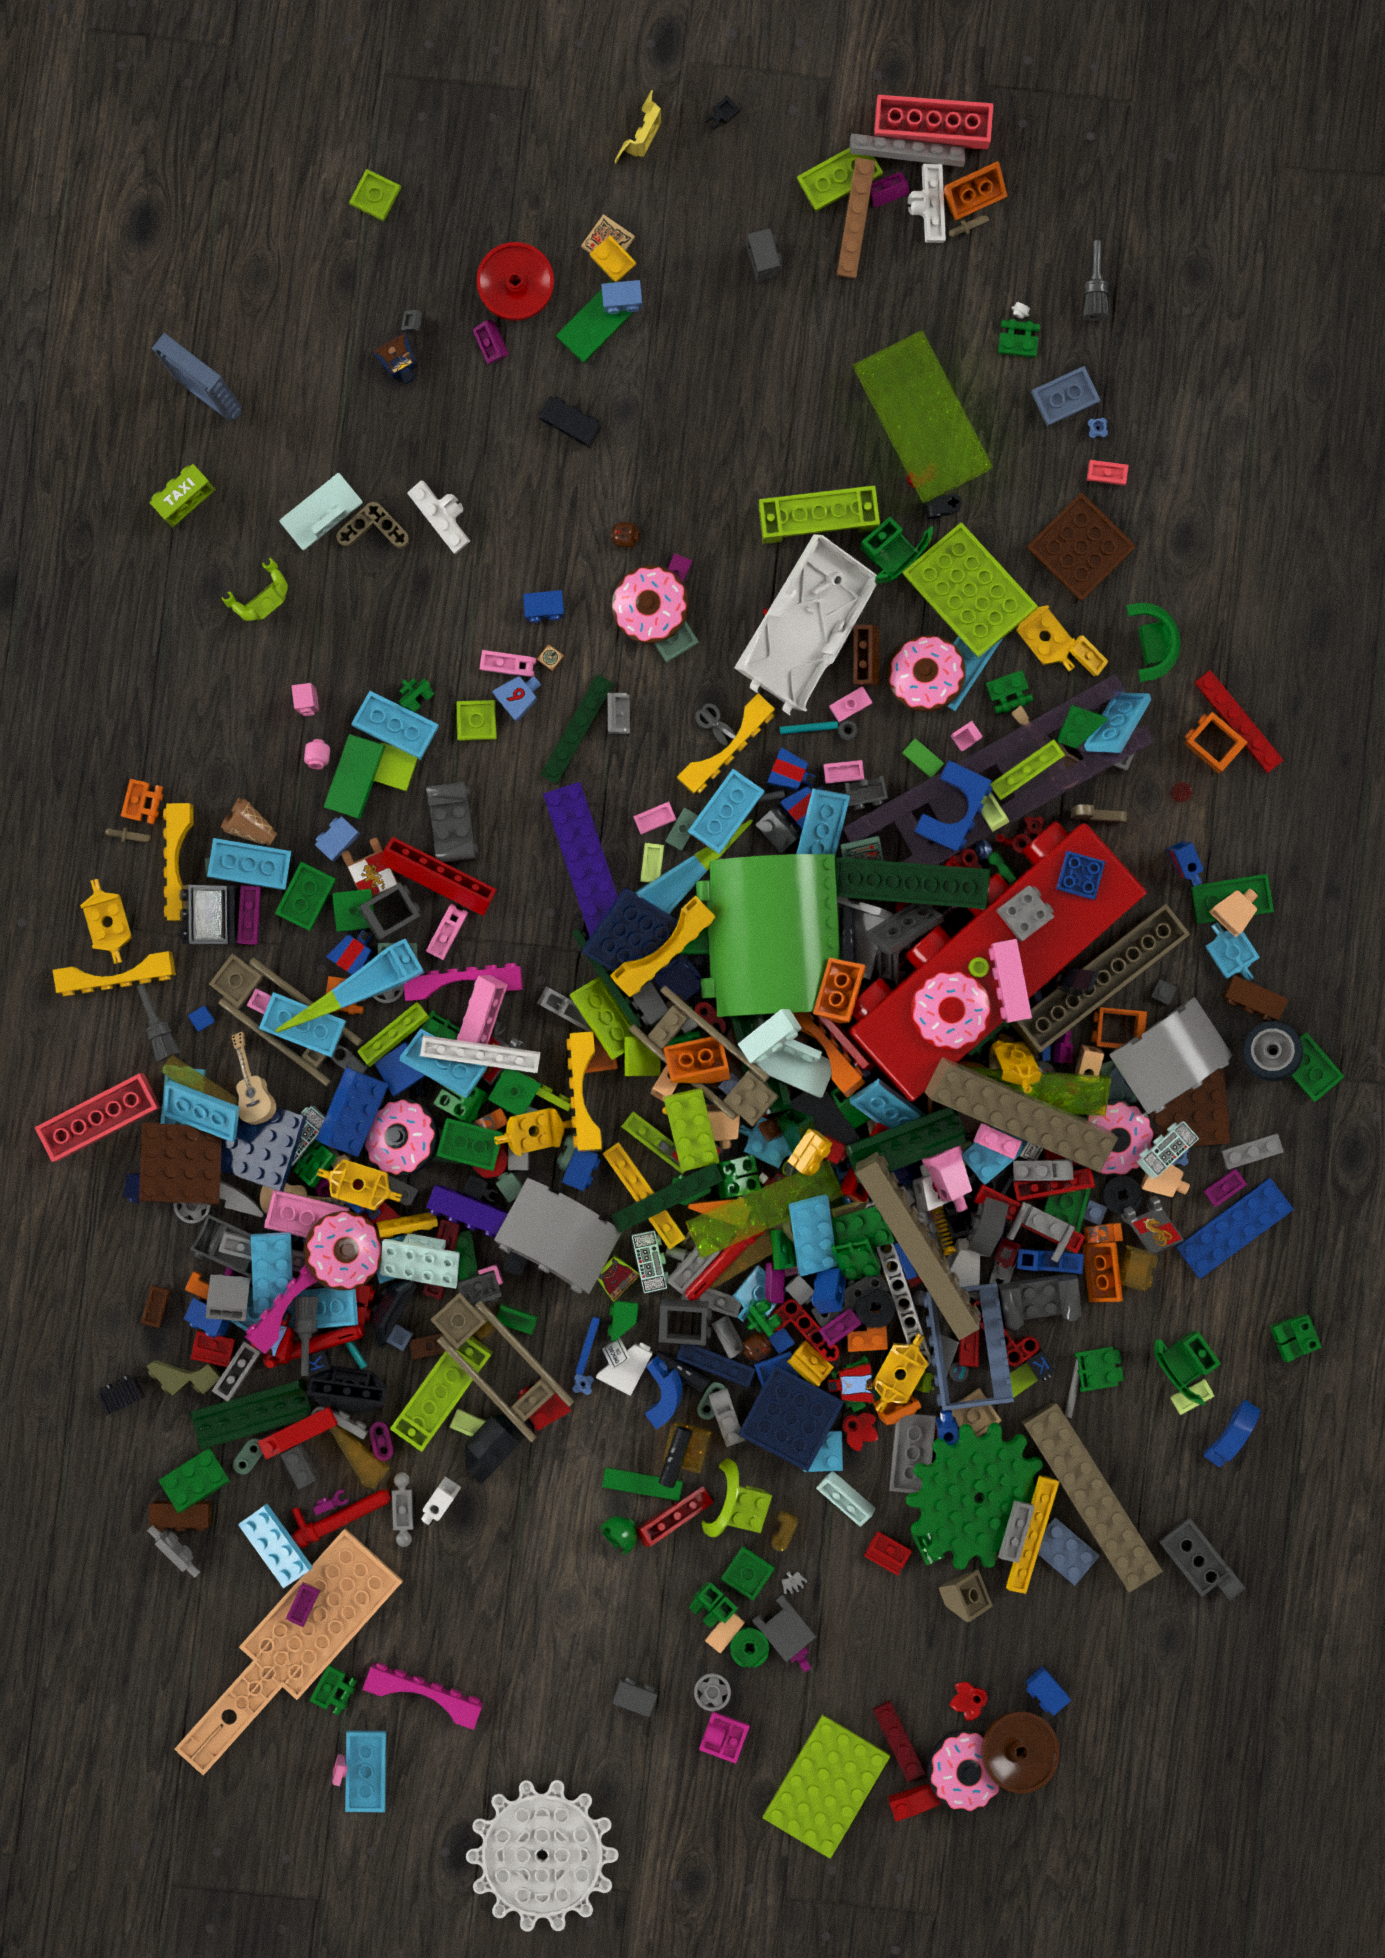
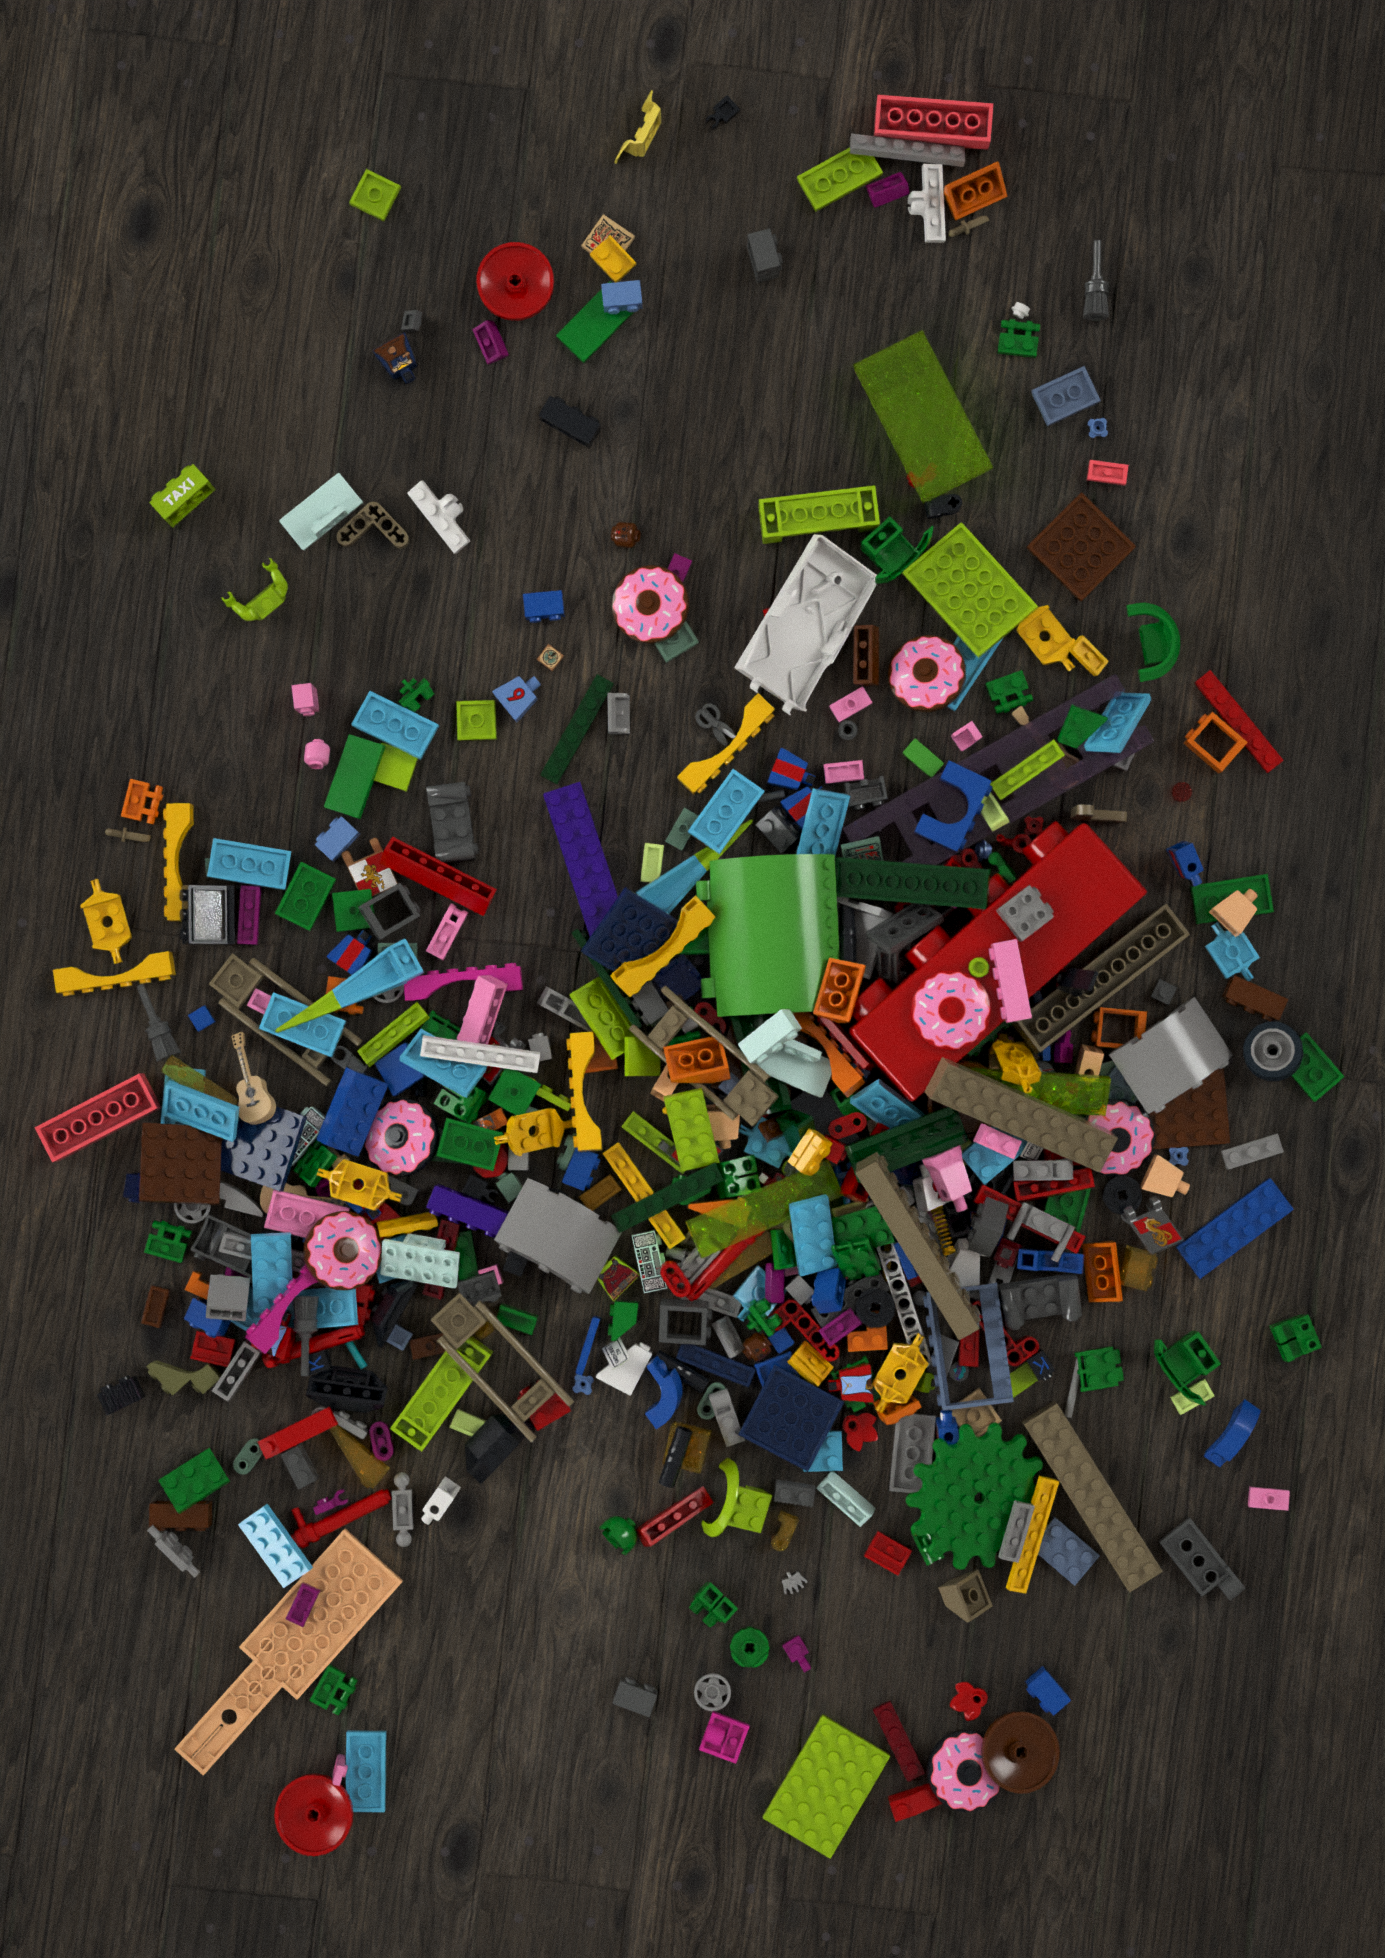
(166, 1247): none -> green plate
(197, 377): sand blue window -> none
(248, 824): medium nougat cone -> none
(251, 1414): dark green plate -> none
(299, 1824): none -> red dish
(385, 1681): dark pink arch -> none
(507, 663): bright pink plate -> none
(536, 1885): white plate -> none
(541, 1044): none -> light grey brick
(600, 1192): none -> pearl gold tile
(640, 1484): green tile -> none
(654, 818): bright pink tile -> none
(675, 1277): none -> red plate
(724, 1632): light nougat tile -> none
(747, 1573): green plate -> none
(786, 1630): dark grey flag -> none
(794, 1493): none -> dark grey brick
(808, 727): teal bar -> none
(847, 1125): none -> red plate
(855, 218): medium nougat plate -> none
(1080, 875): blue tile -> none
(1094, 1212): sand blue plate -> none
(1103, 1233): orange leg -> none
(1167, 1149): brick -> none
(1224, 1187): magenta plate -> none
(1268, 1498): none -> bright pink plate

